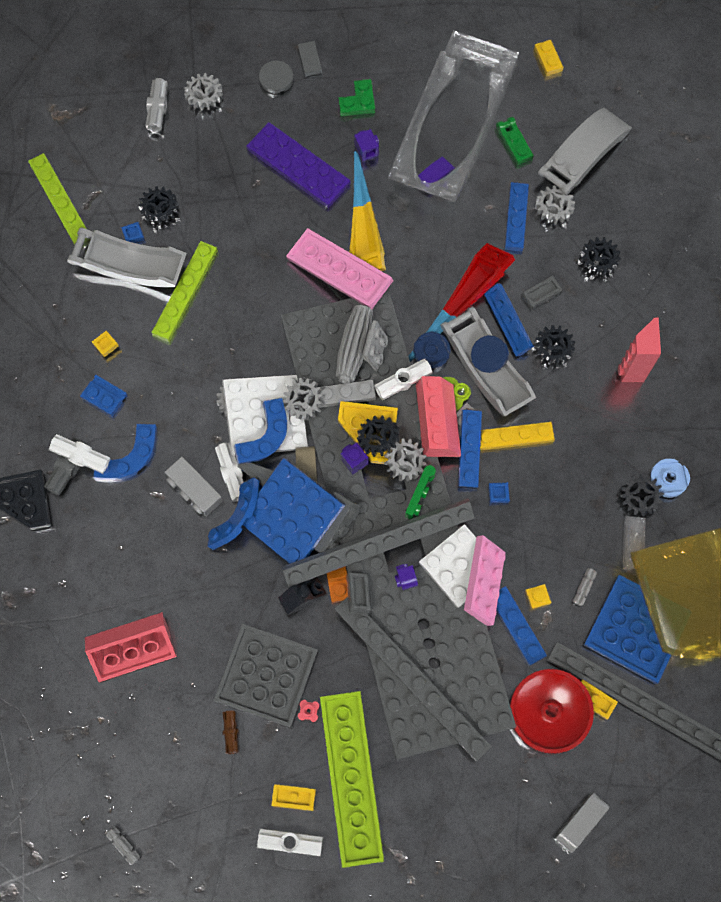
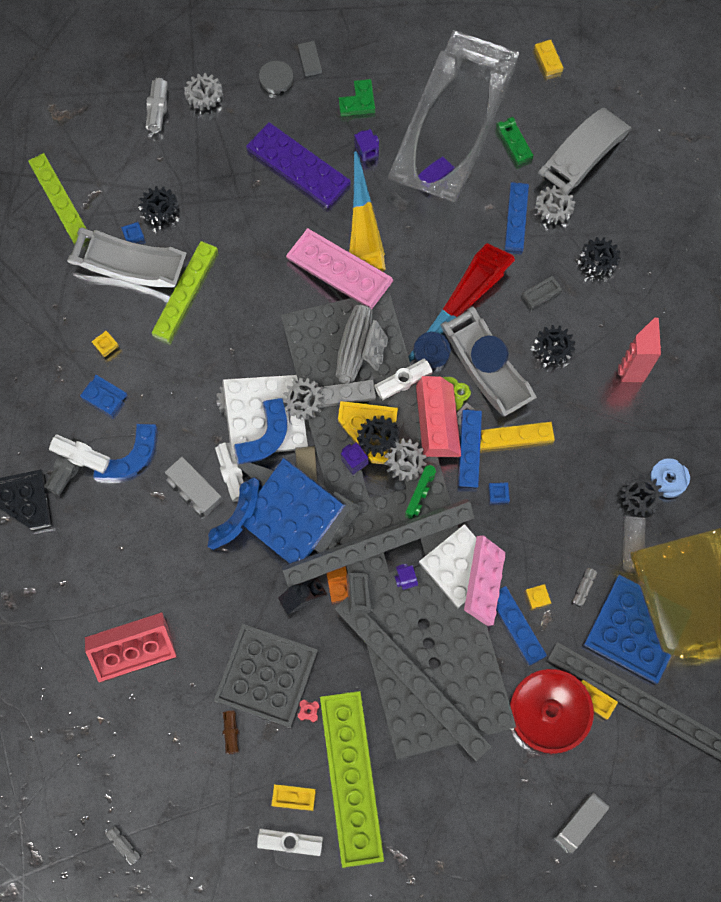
(508, 320): blue plate -> none

